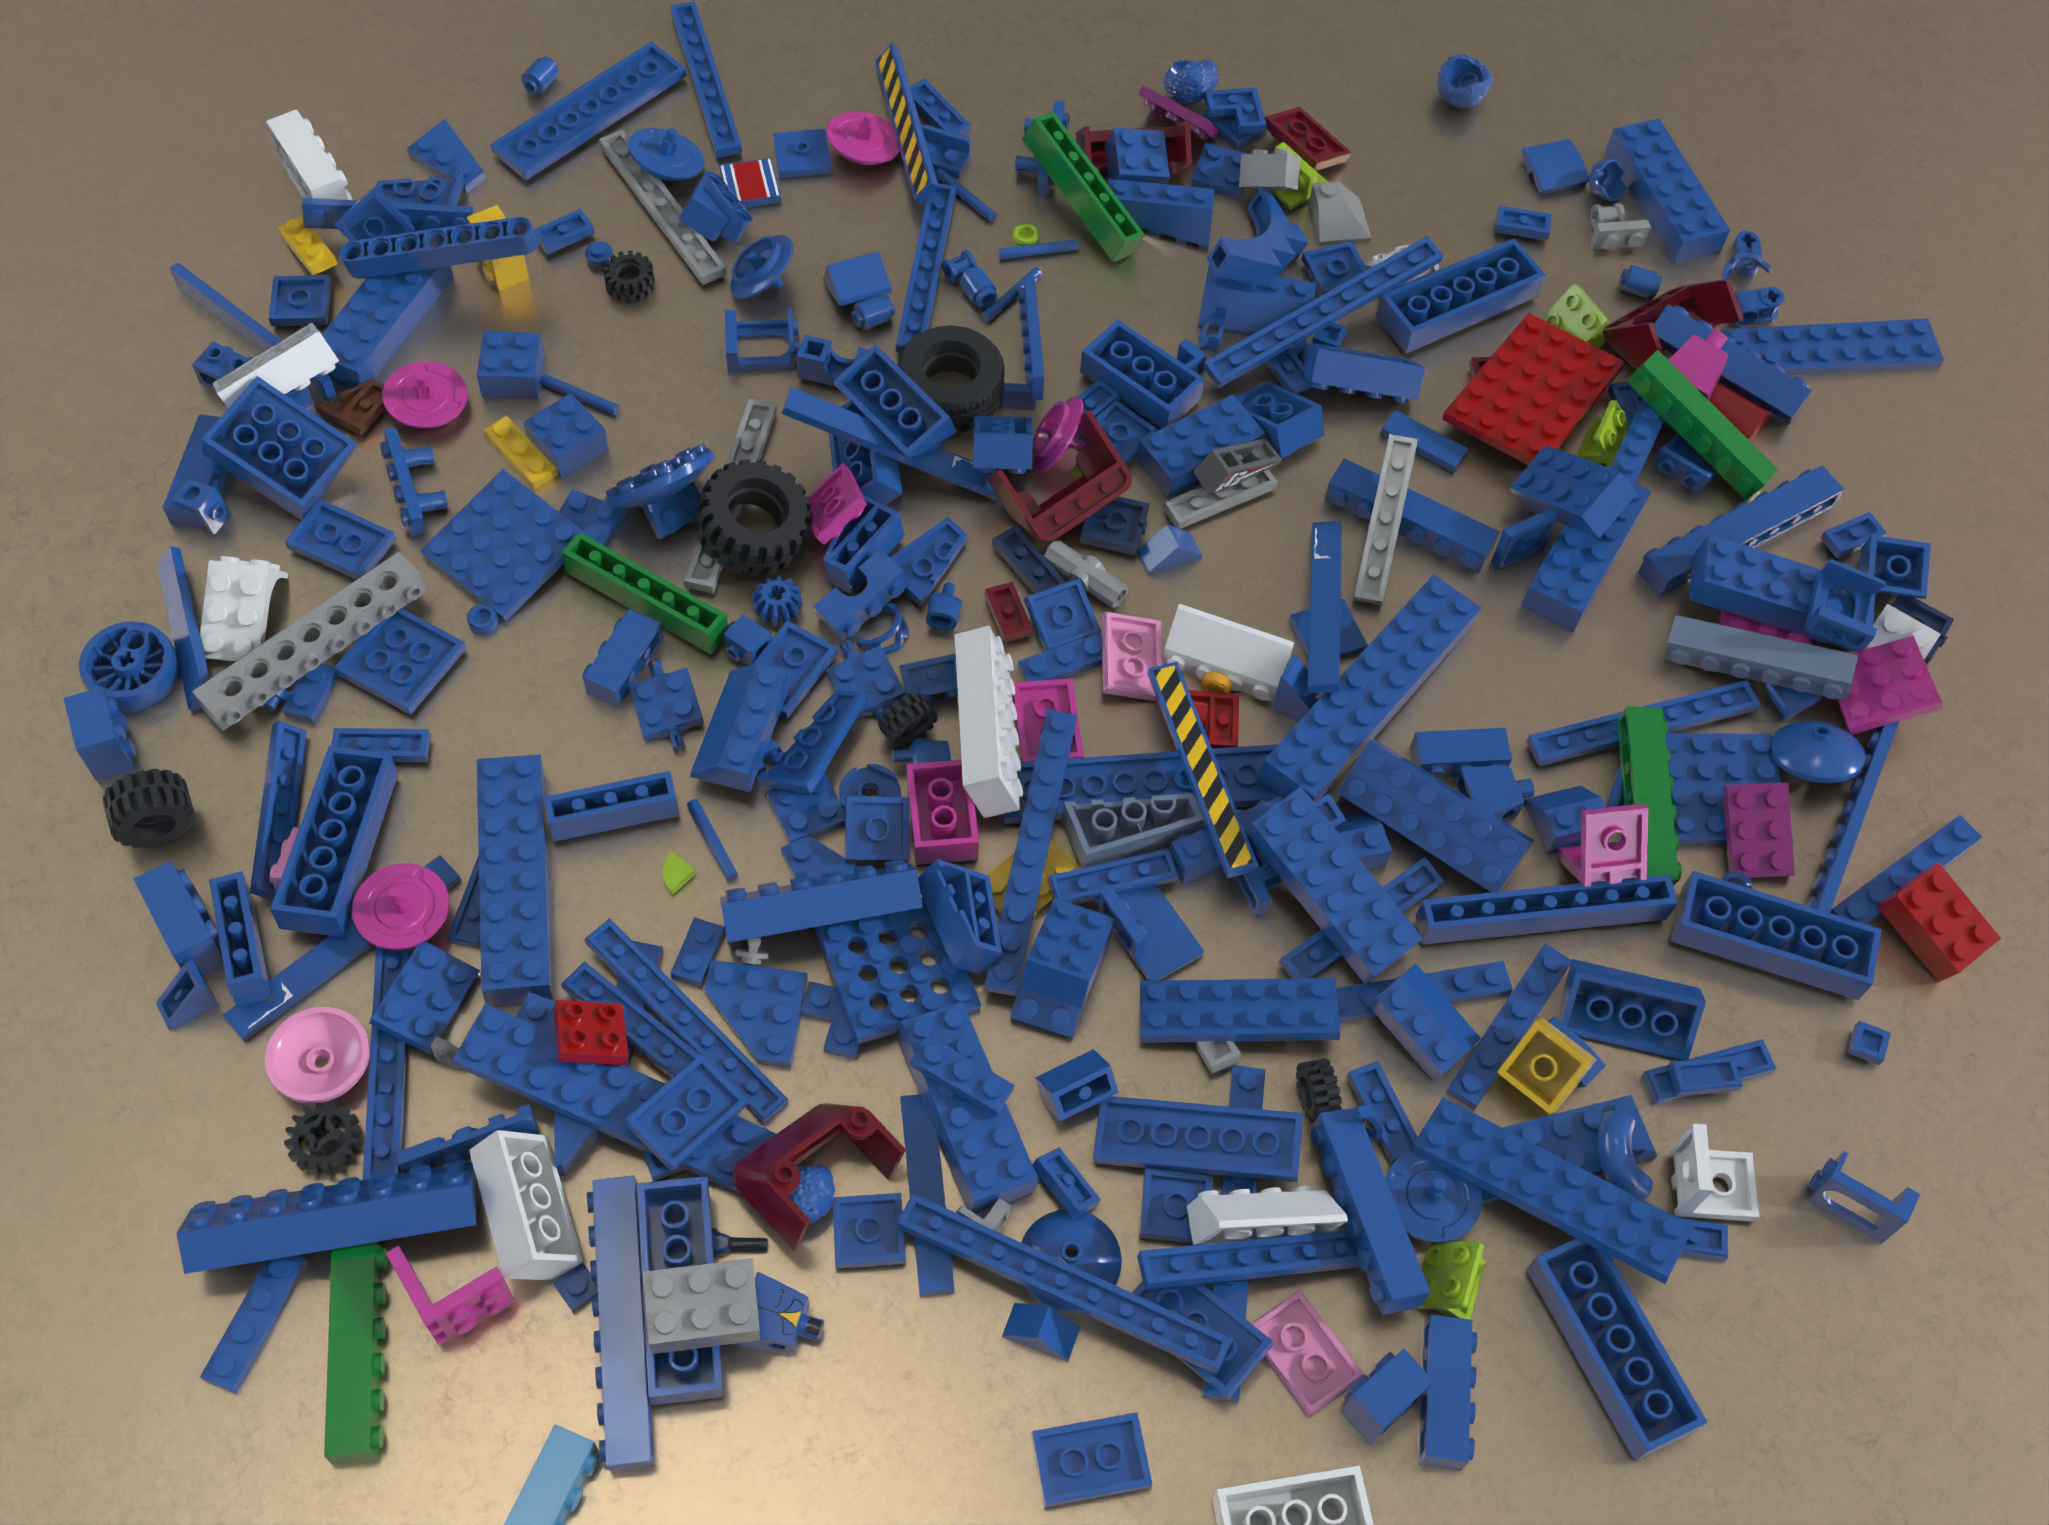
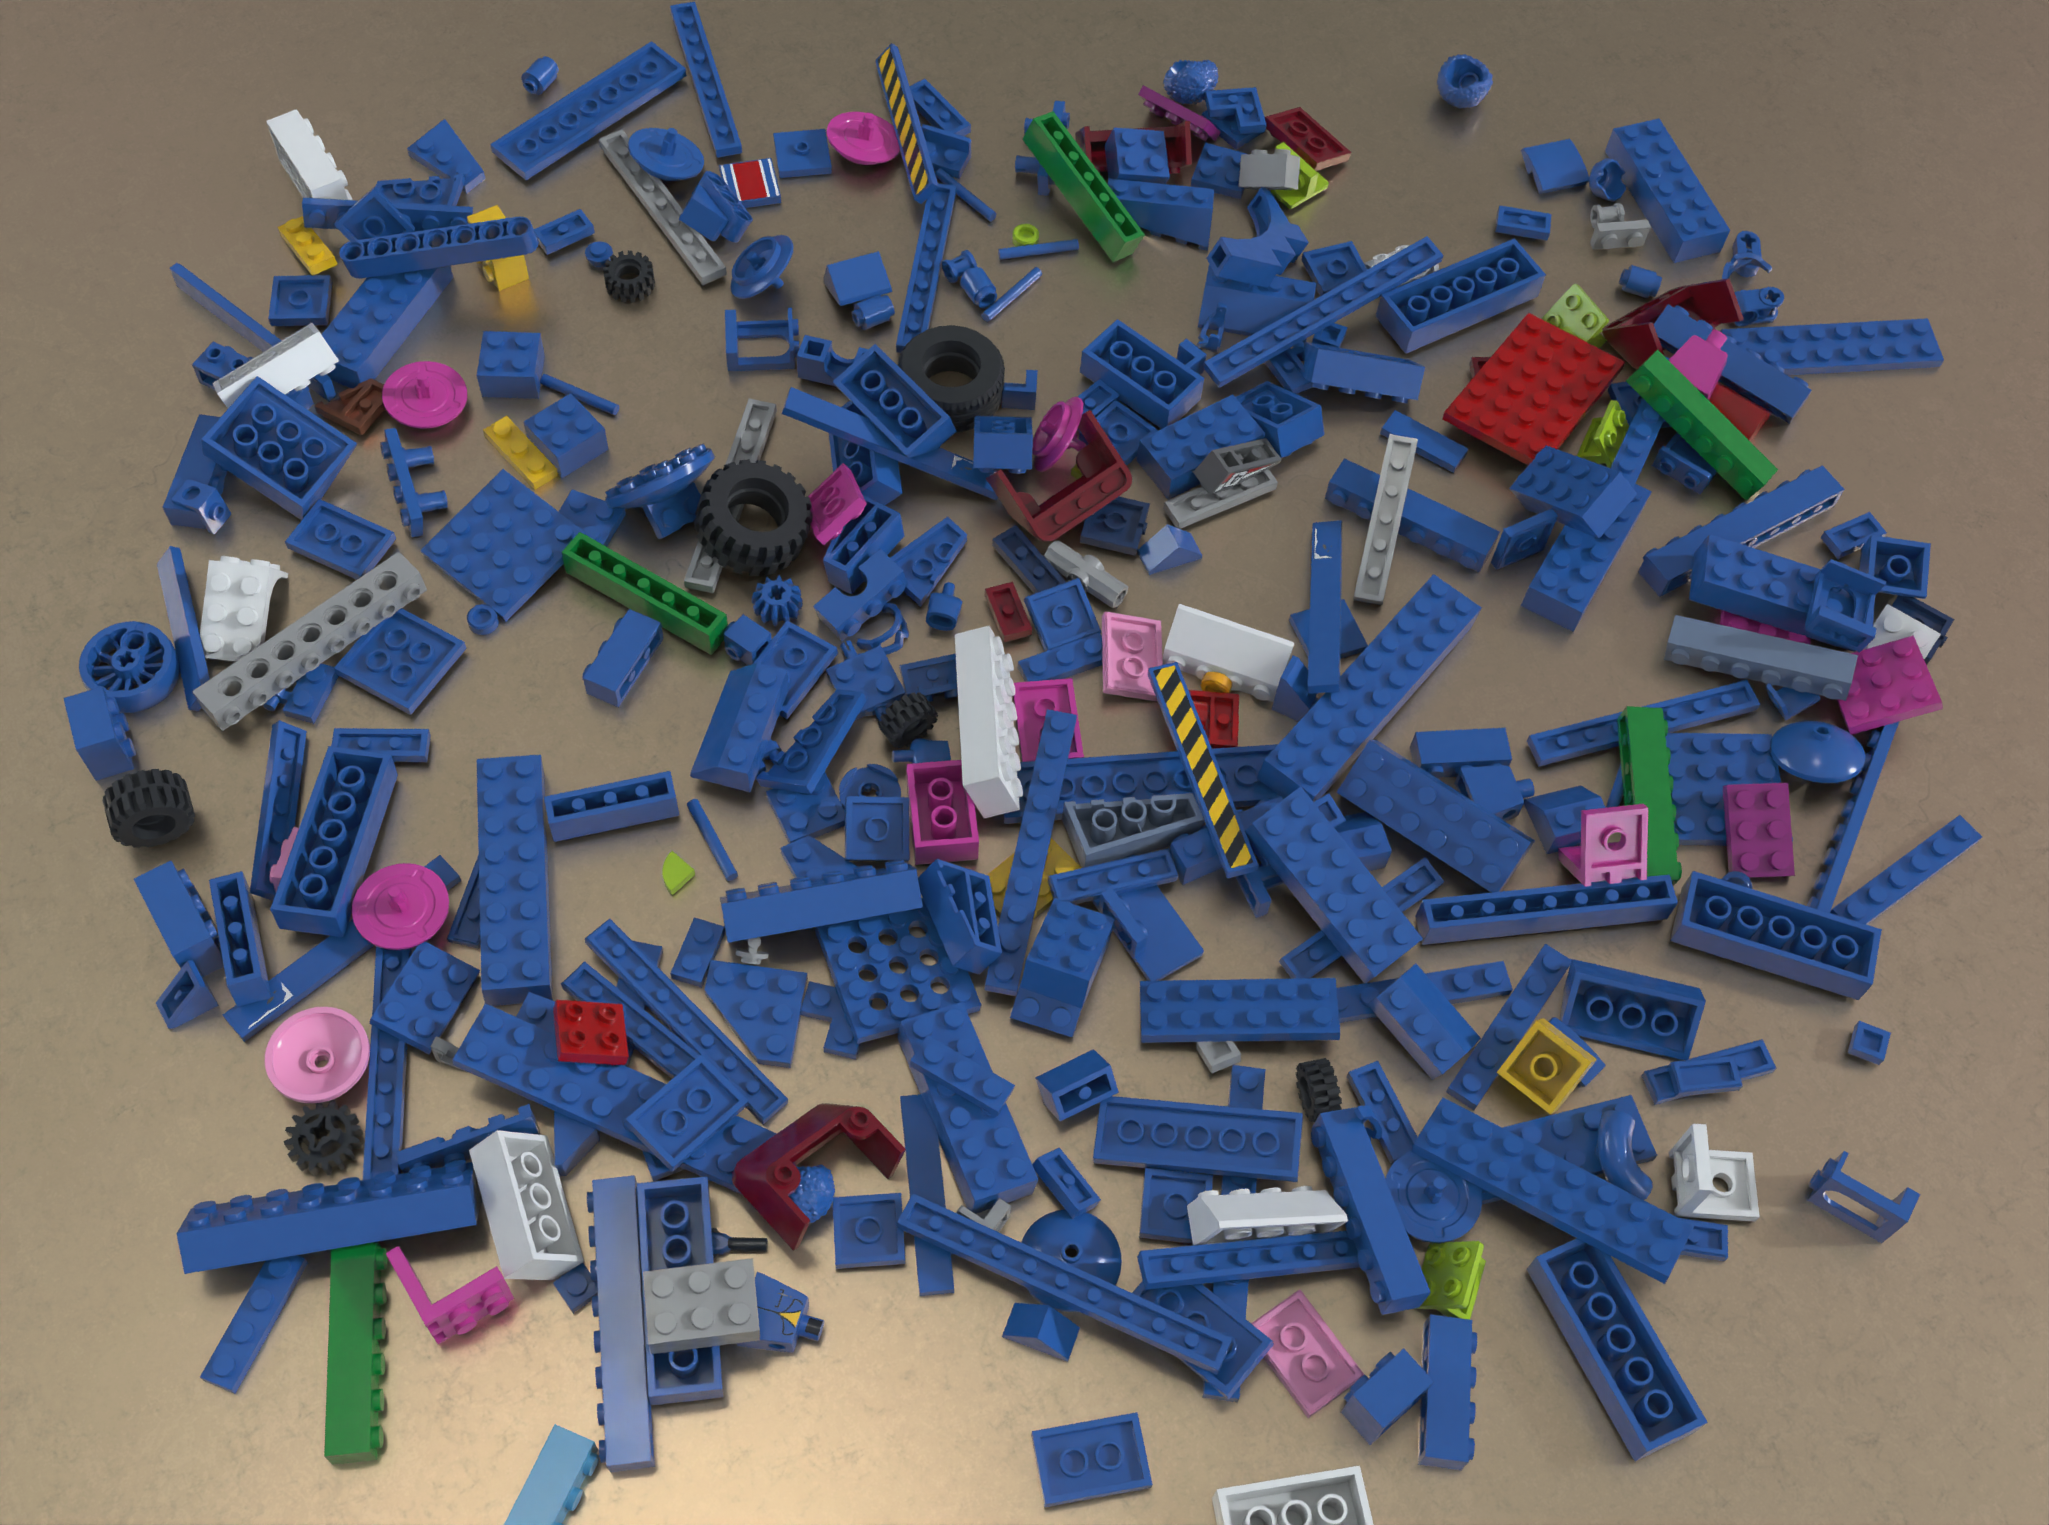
(666, 704): blue plate -> none
(1031, 338): blue plate -> none
(1337, 214): light grey slope -> none
(1939, 922): red brick -> none

